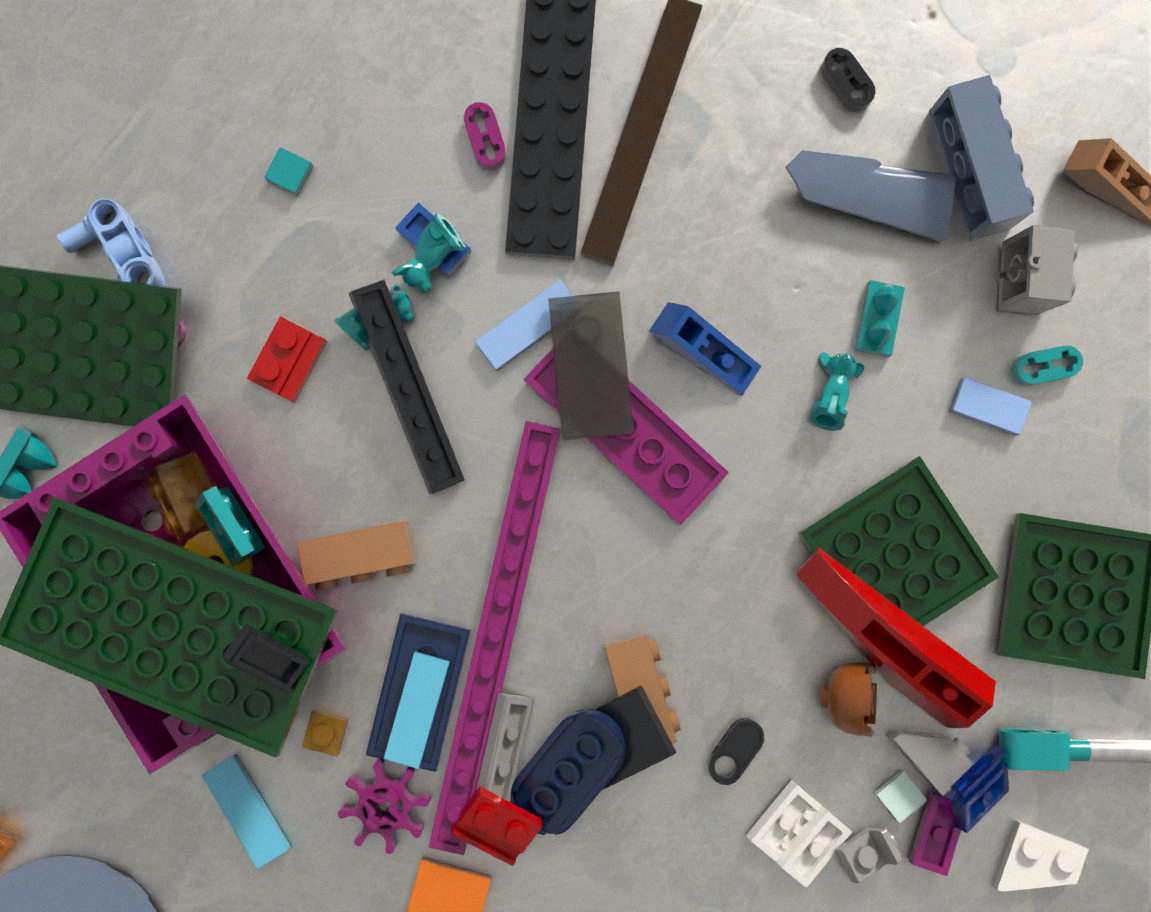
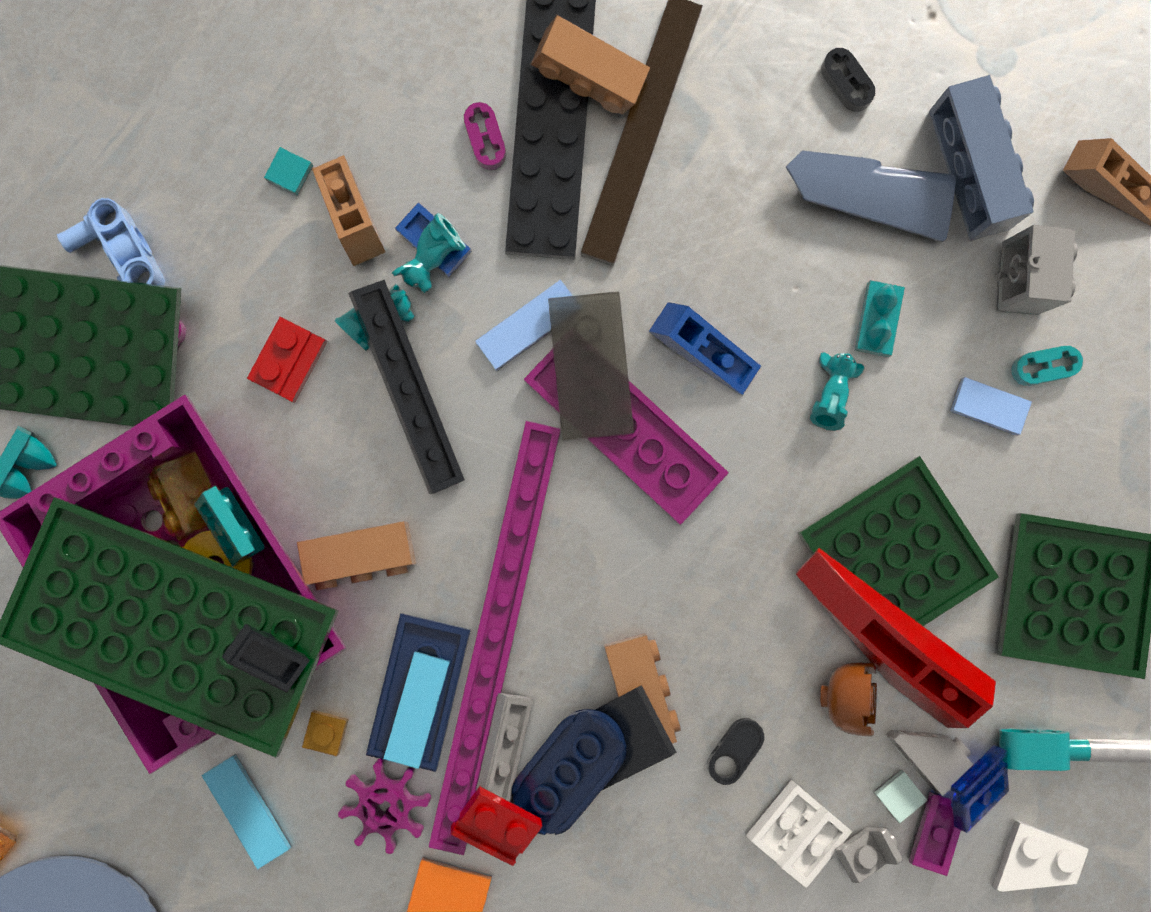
(348, 211): none -> medium nougat slope
(590, 66): none -> medium nougat brick

